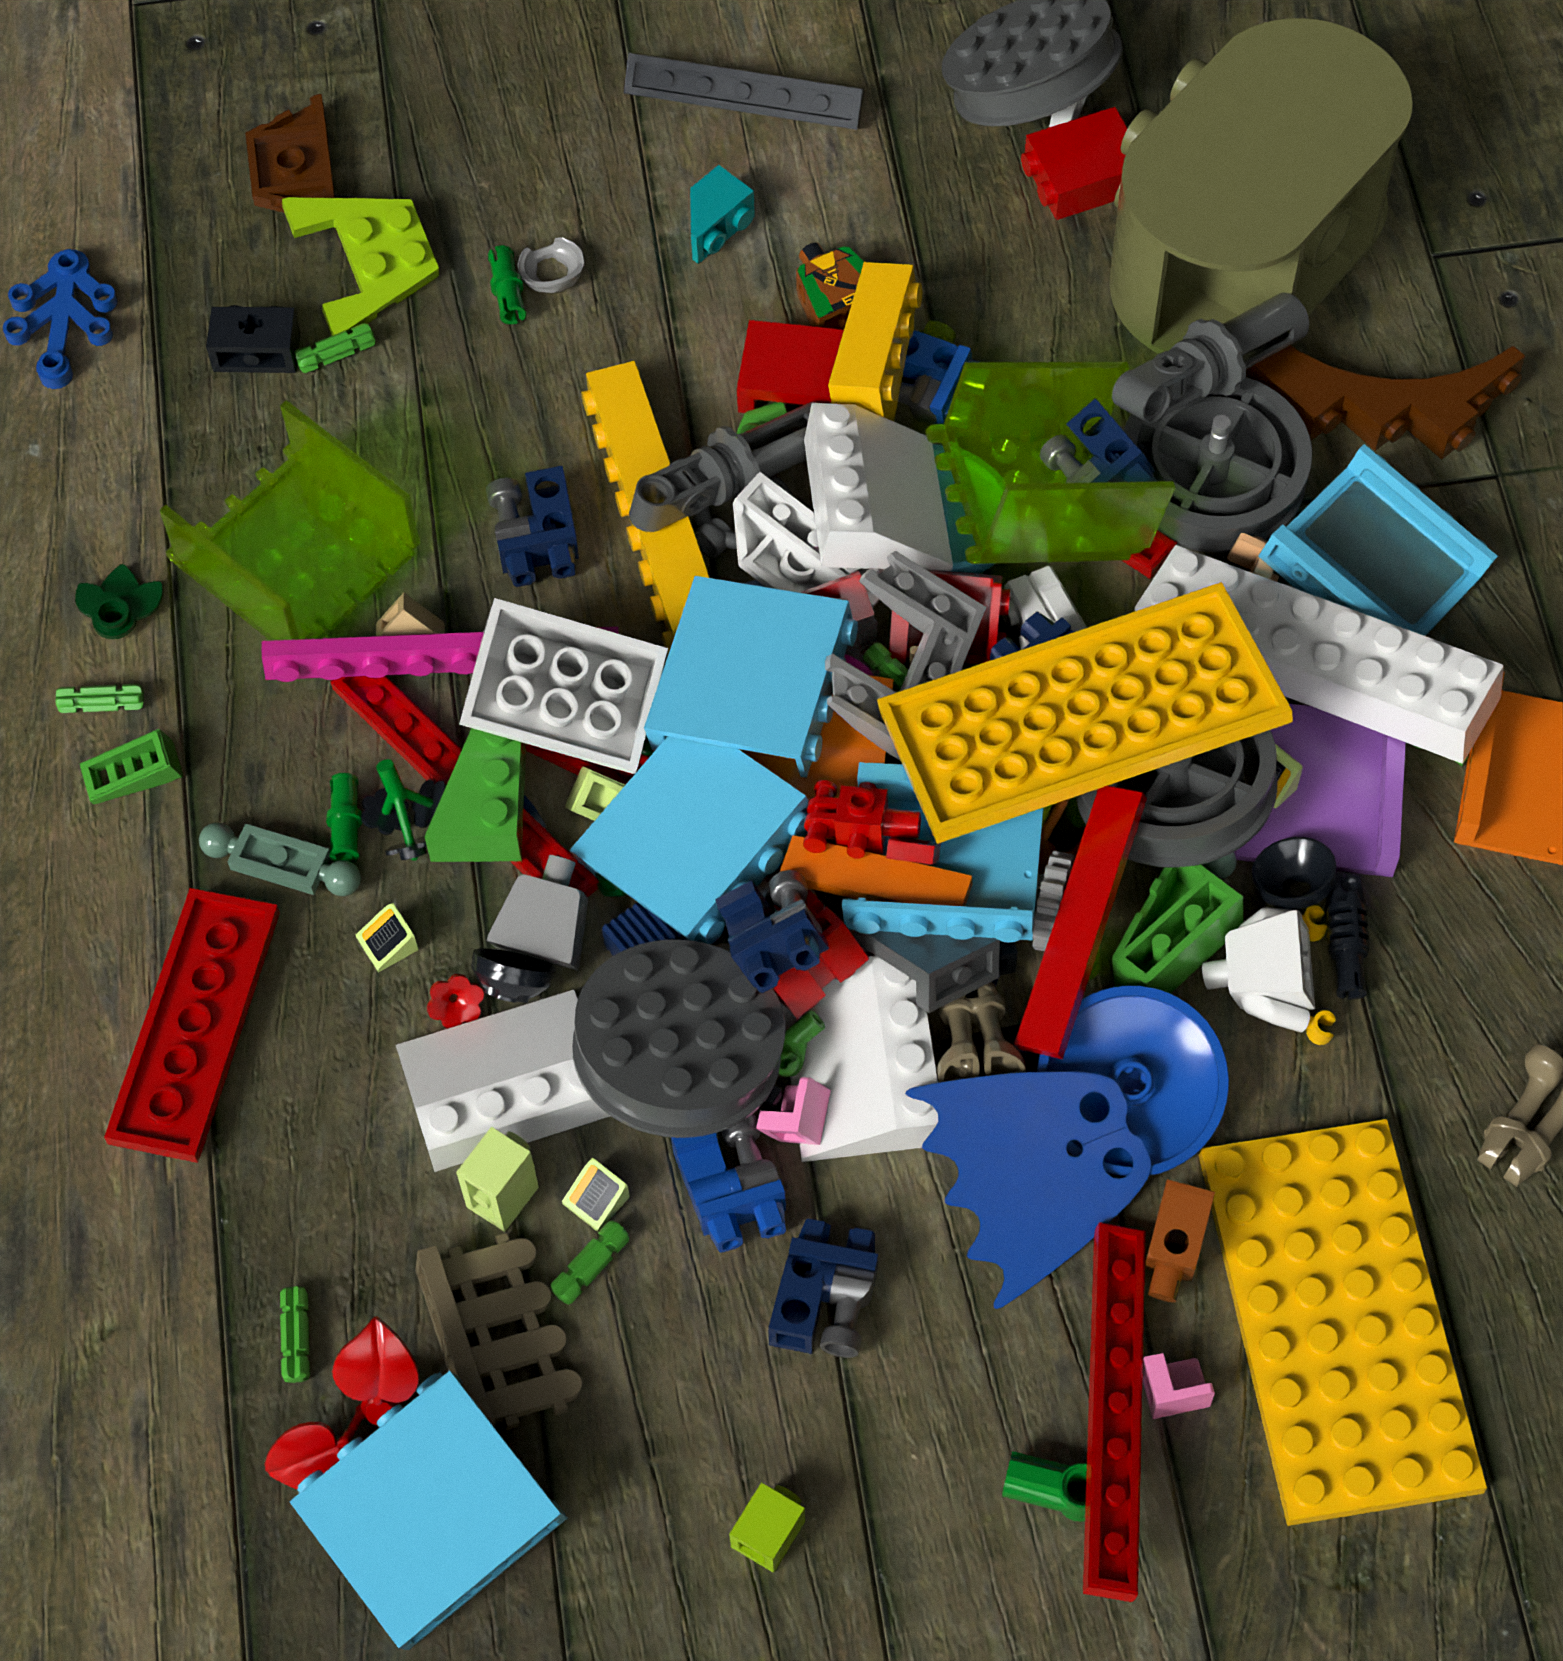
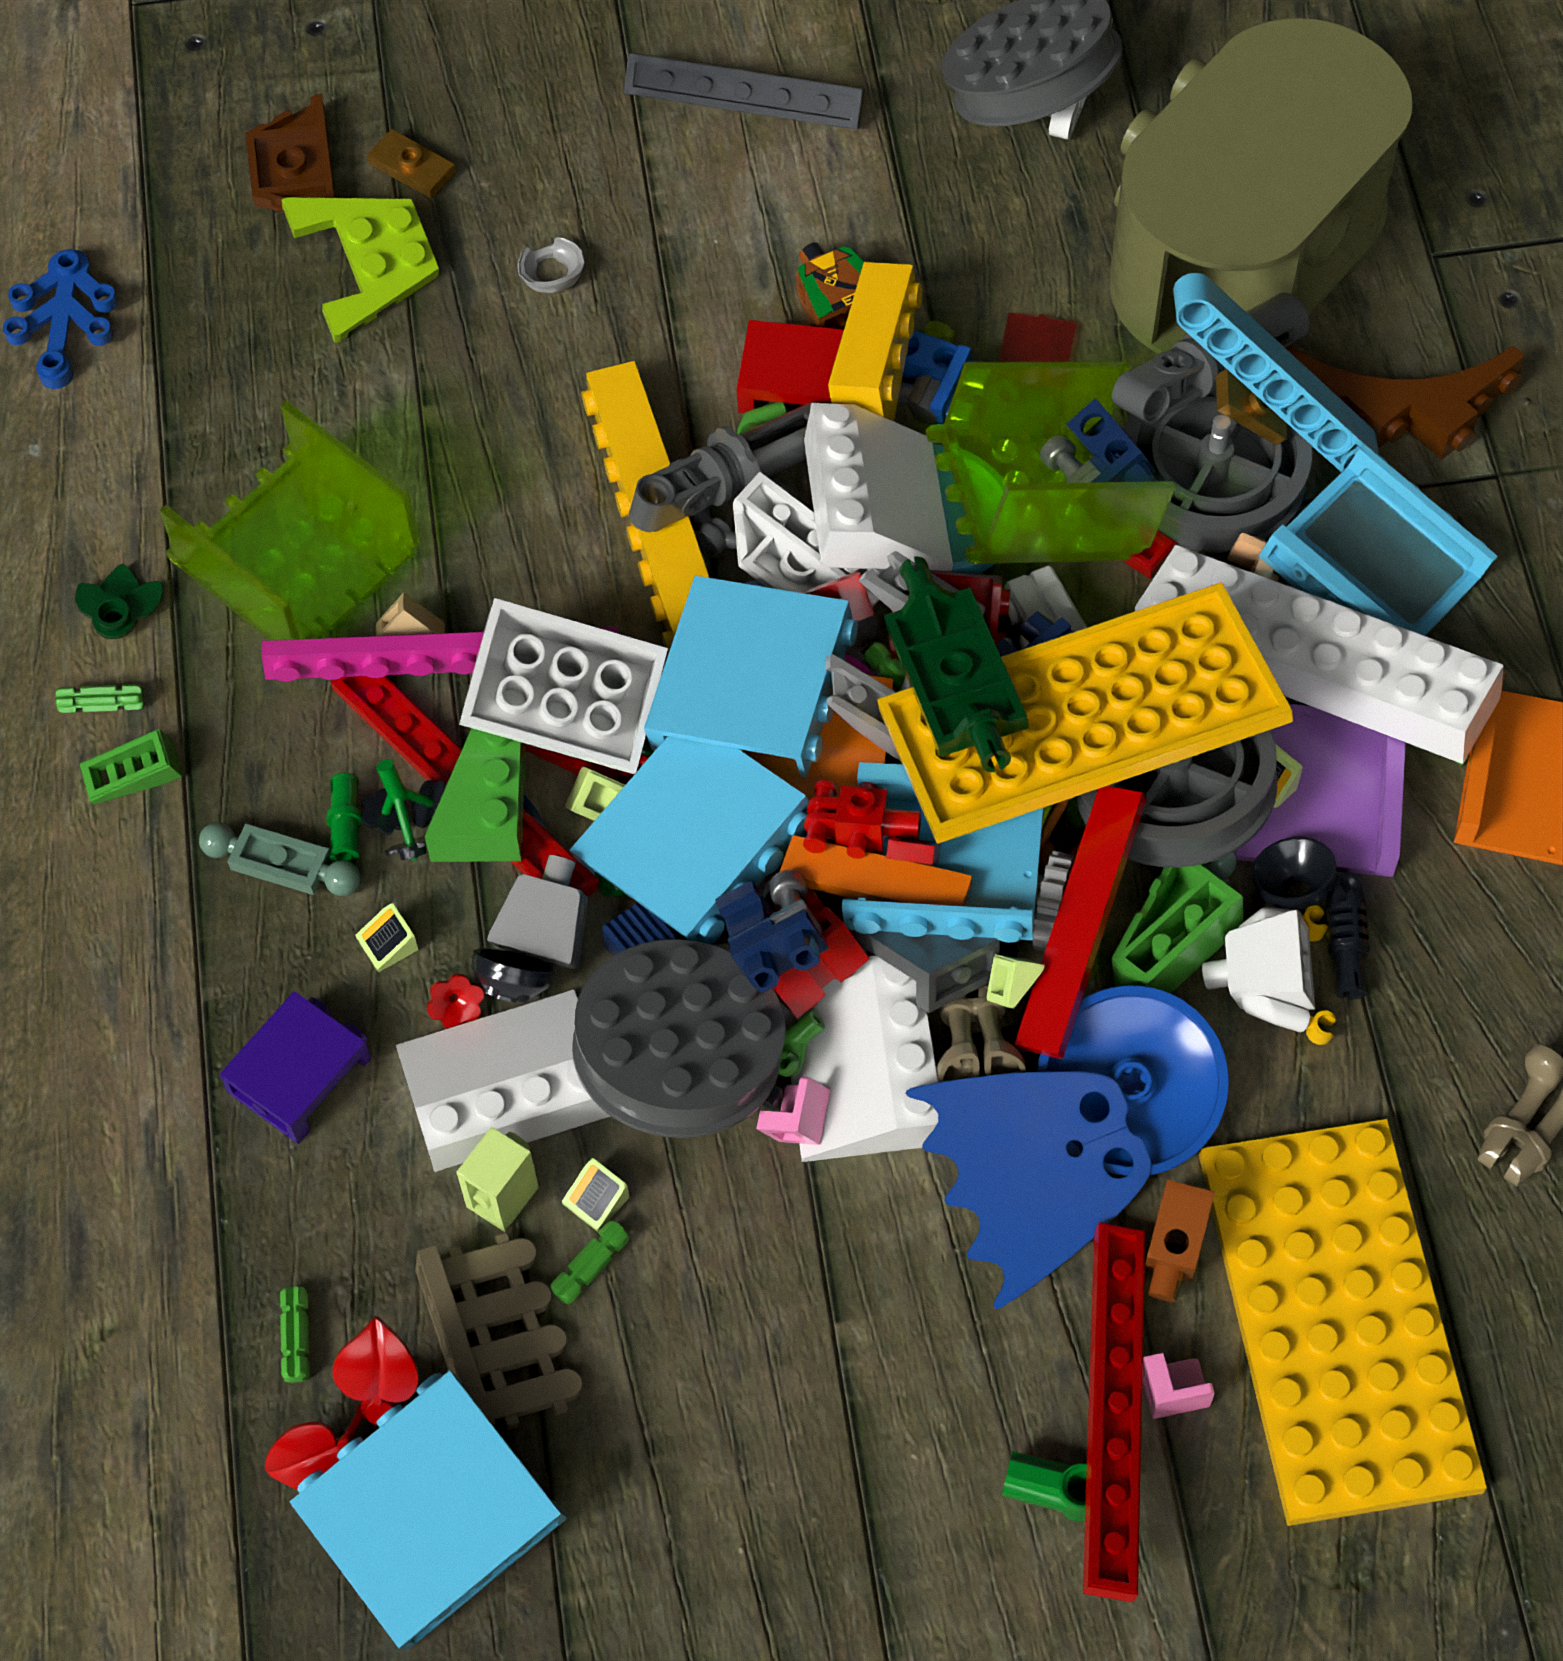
(192, 1025): red plate -> none
(253, 339): black brick -> none
(294, 1064): none -> dark purple panel
(334, 348): bright green axle -> none
(411, 163): none -> pearl gold plate
(506, 285): green pin -> none
(539, 538): dark blue hips -> none
(718, 210): teal slope -> none
(732, 1195): blue hips -> none
(768, 1525): lime brick -> none
(825, 1274): dark blue hips -> none
(955, 669): none -> dark green plate
(1011, 979): none -> yellowish green slope
(1037, 339): none -> clear red piece
(1077, 162): red brick -> none
(1247, 409): none -> pearl gold plate
(1270, 370): none -> medium azure beam

